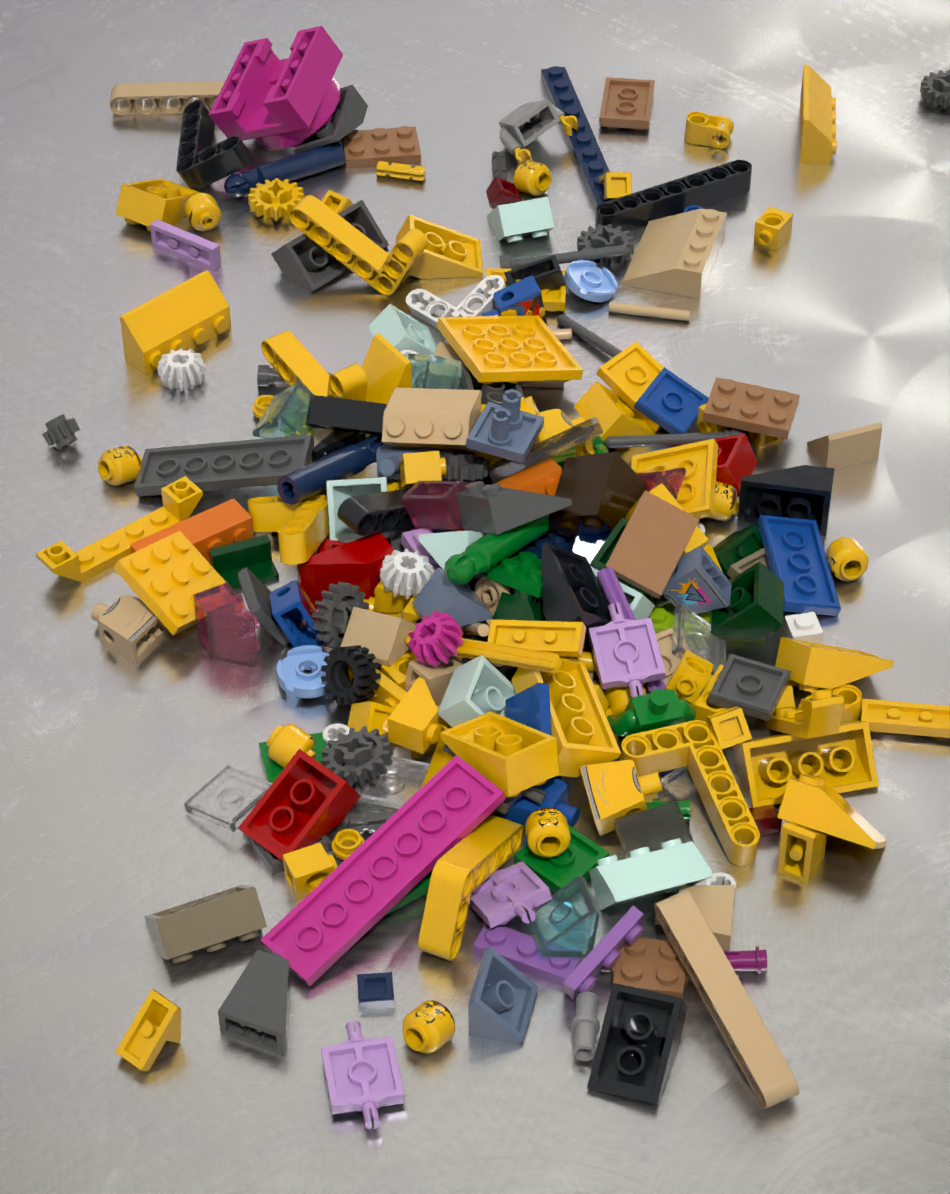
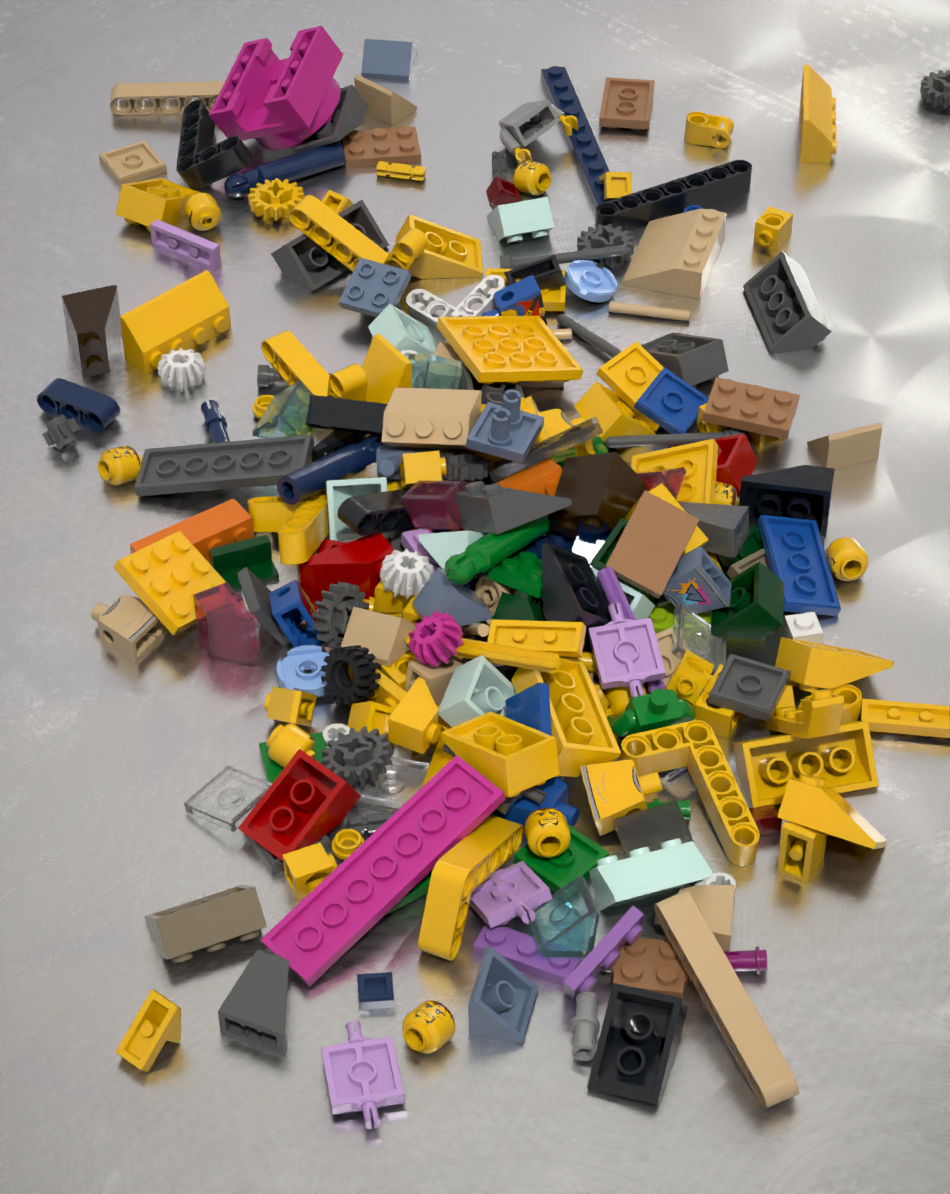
(85, 405): none -> dark blue beam
(93, 328): none -> dark brown slope
(133, 163): none -> tan tile
(178, 504): yellow slope -> none
(214, 422): none -> dark blue pin
(290, 706): none -> yellow slope
(374, 288): none -> sand blue plate
(382, 102): none -> tan slope
(388, 59): none -> sand blue slope
(690, 356): none -> dark grey slope
(722, 524): none -> dark grey slope
(729, 727): yellow brick -> none
(786, 306): none -> dark grey slope

